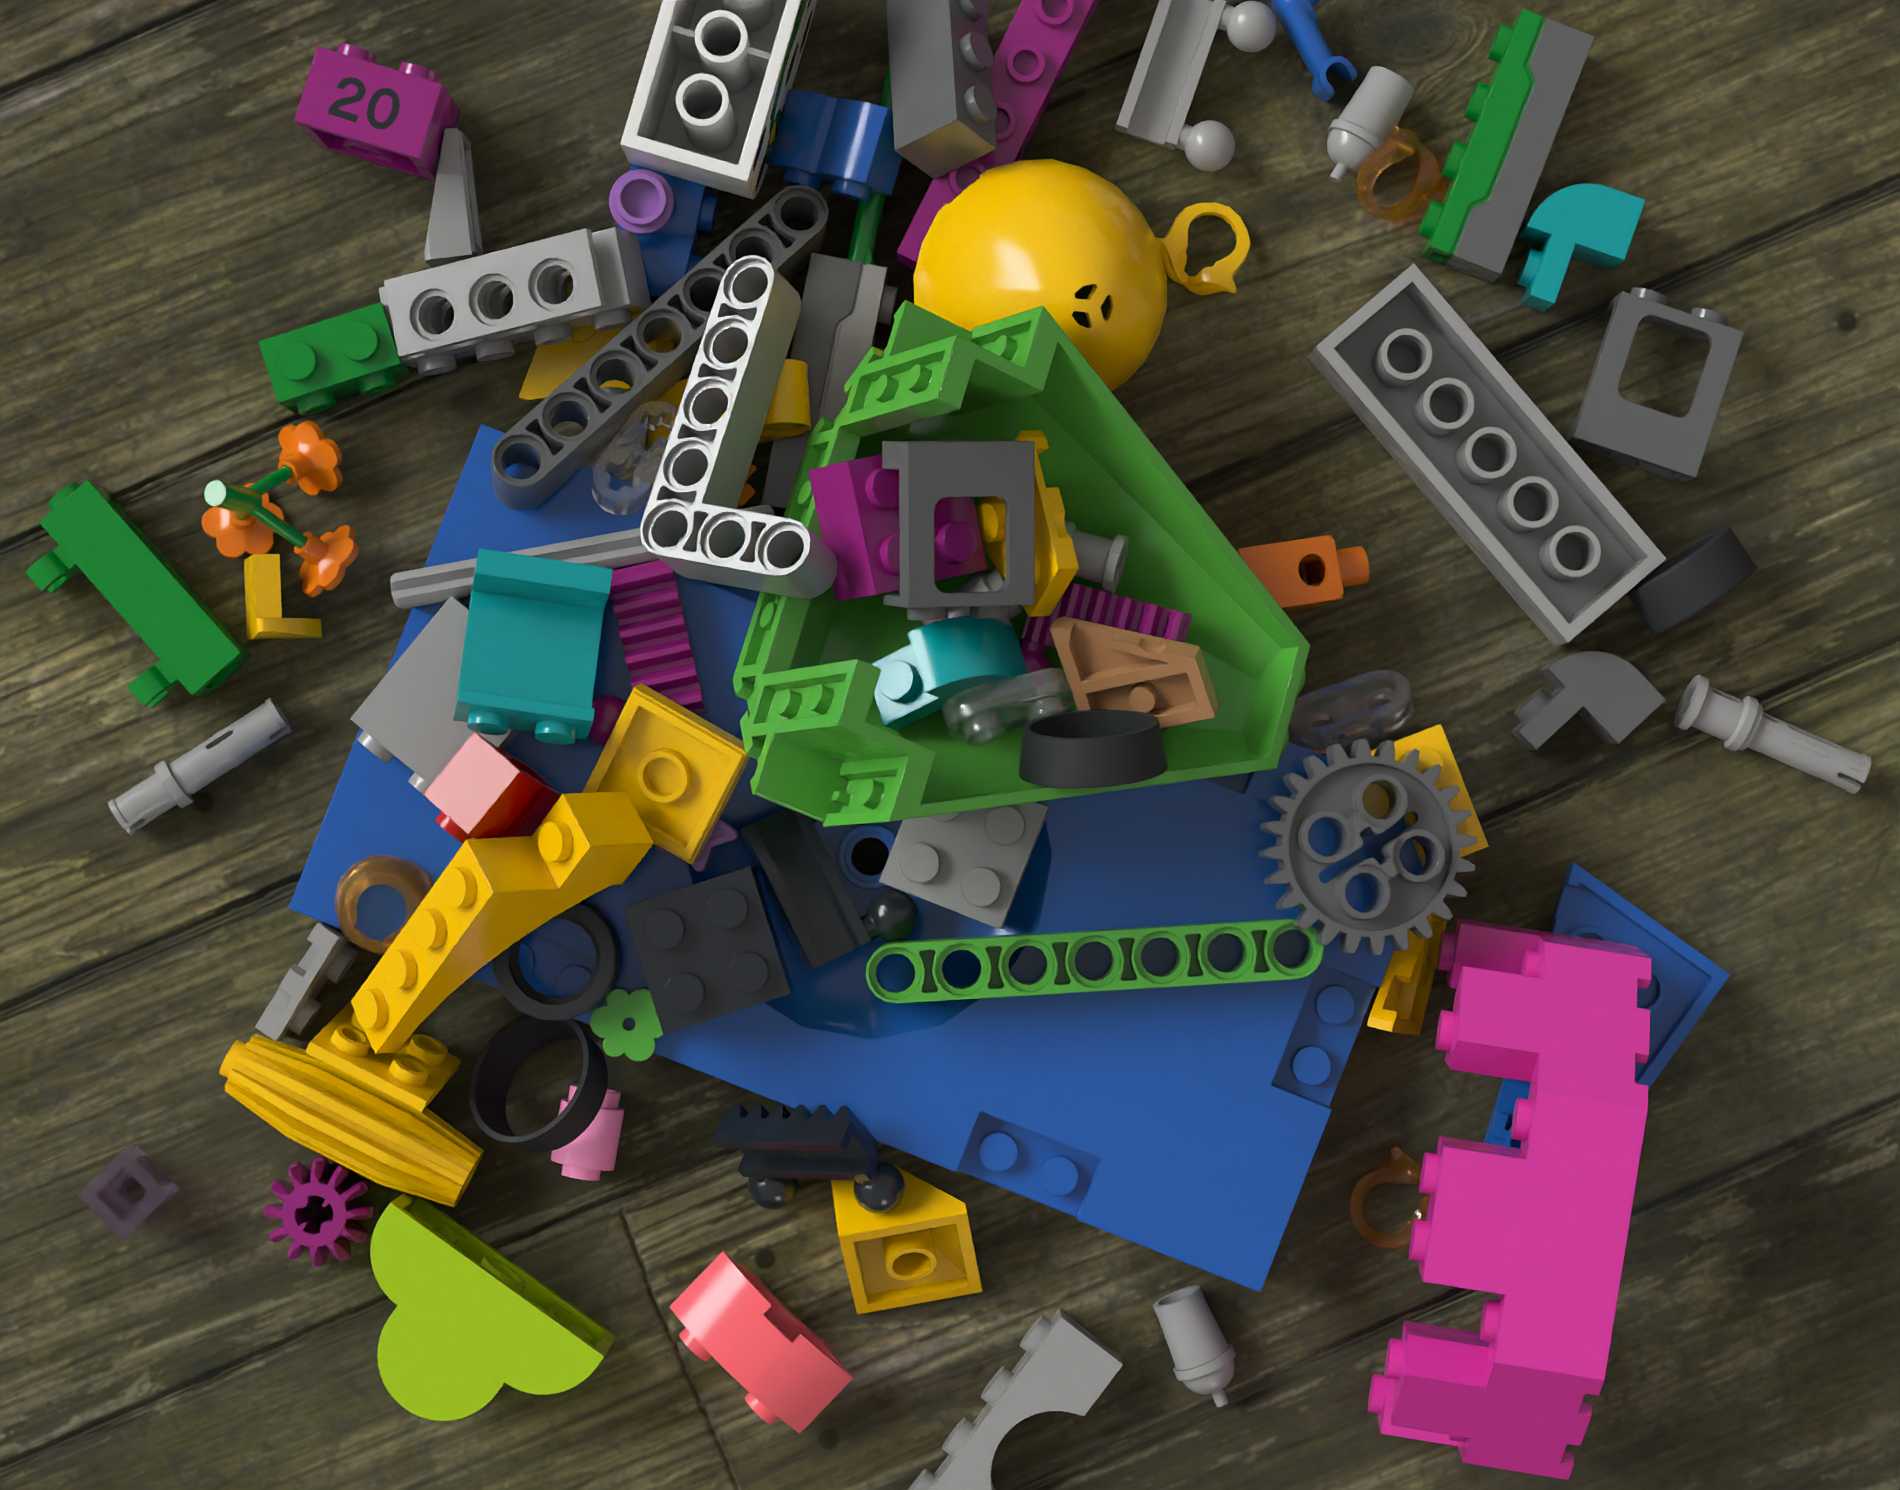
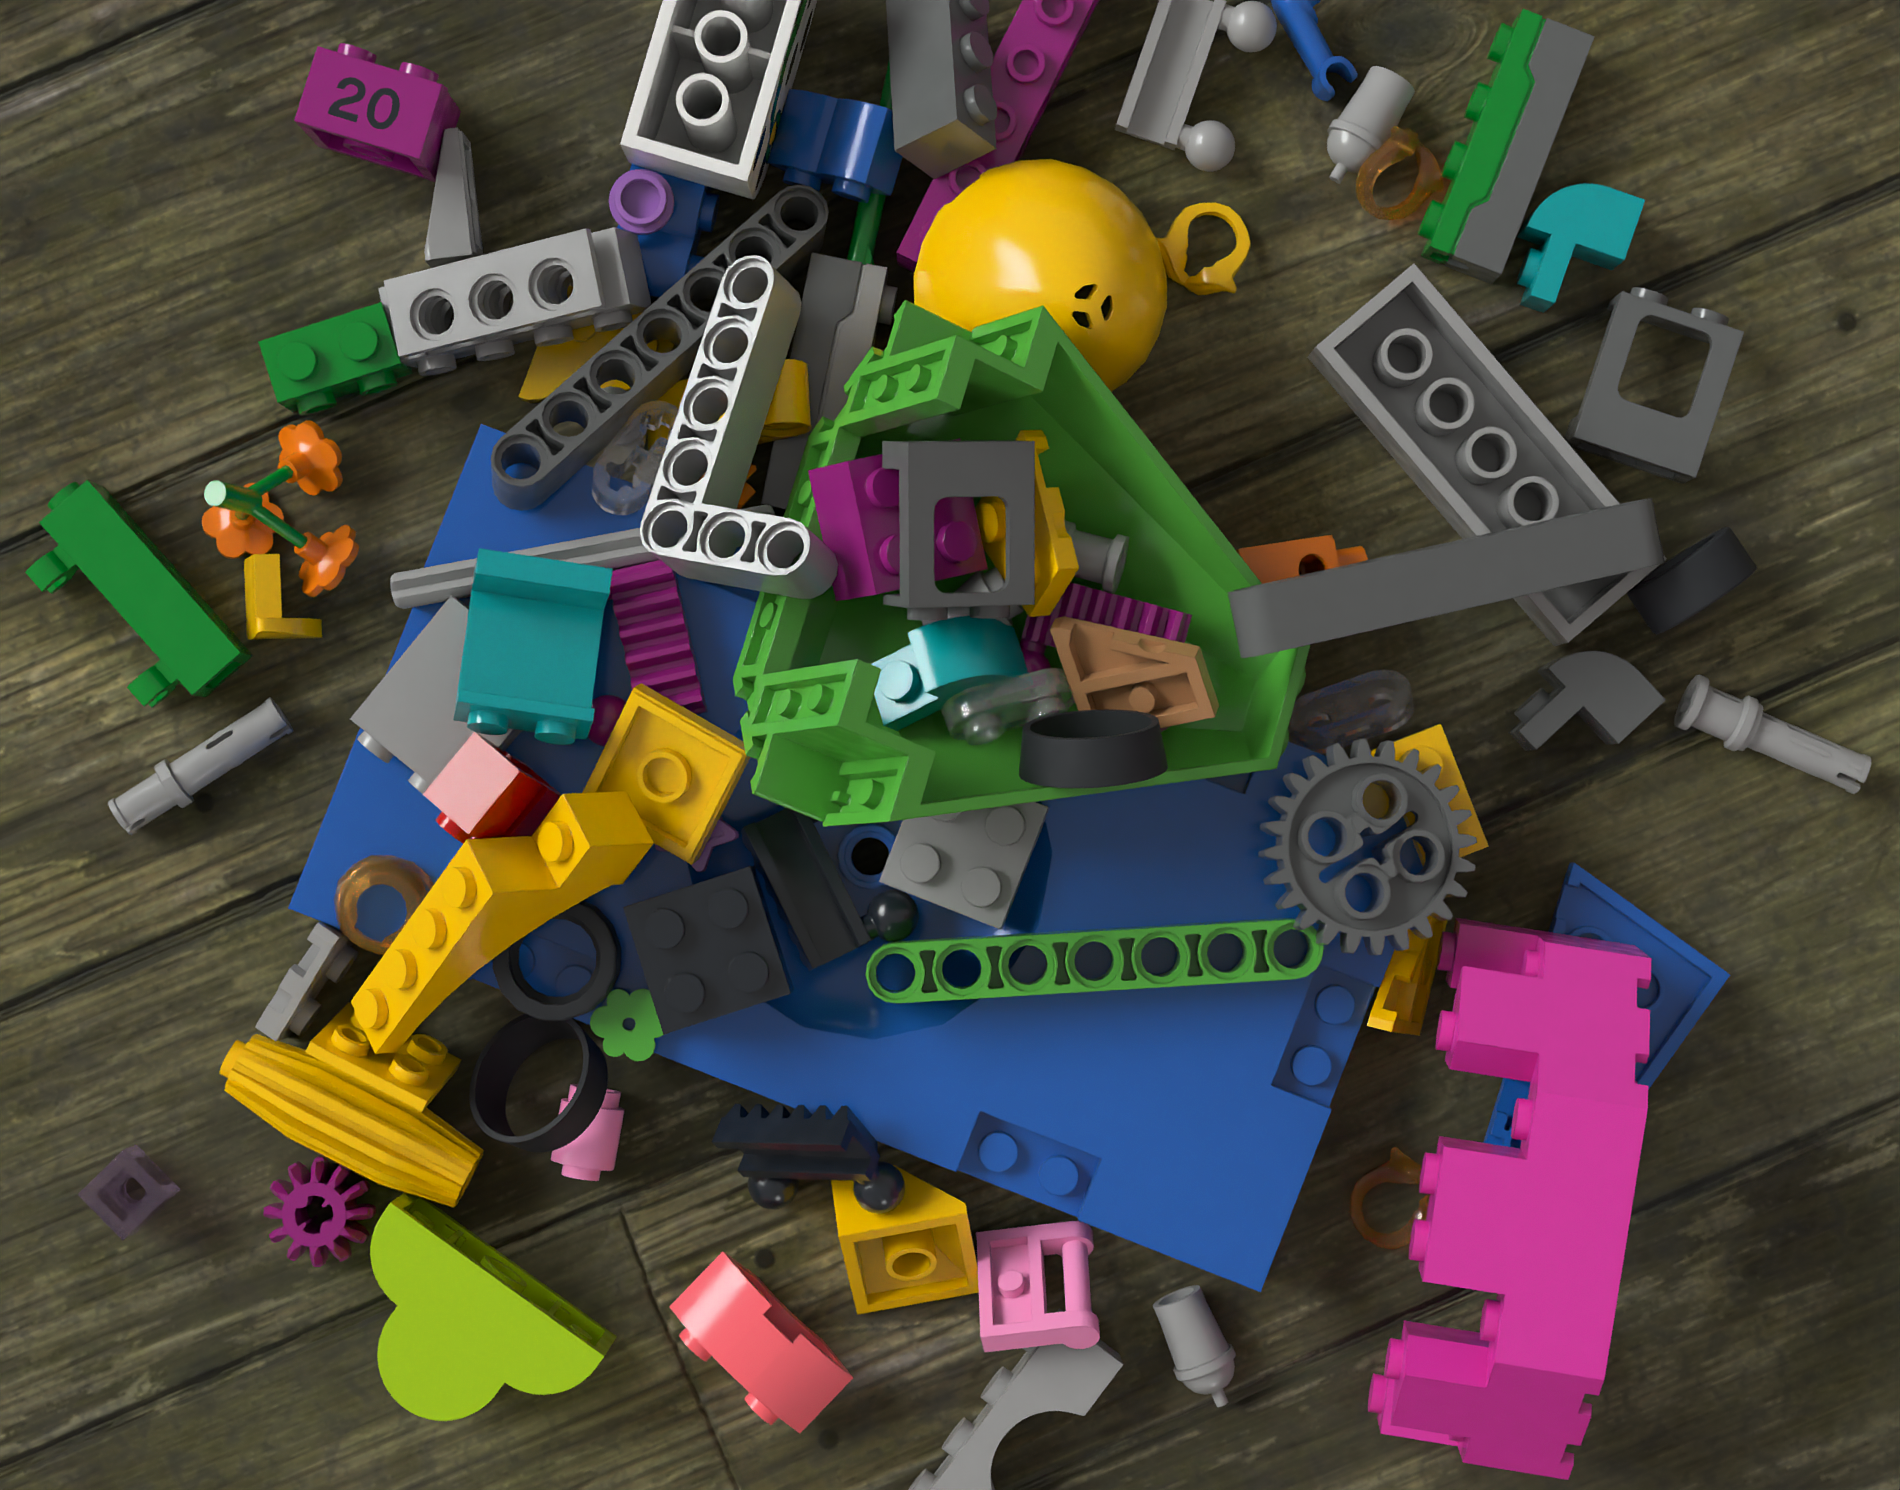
(1015, 1288): none -> bright pink plate
(1445, 578): none -> dark grey beam

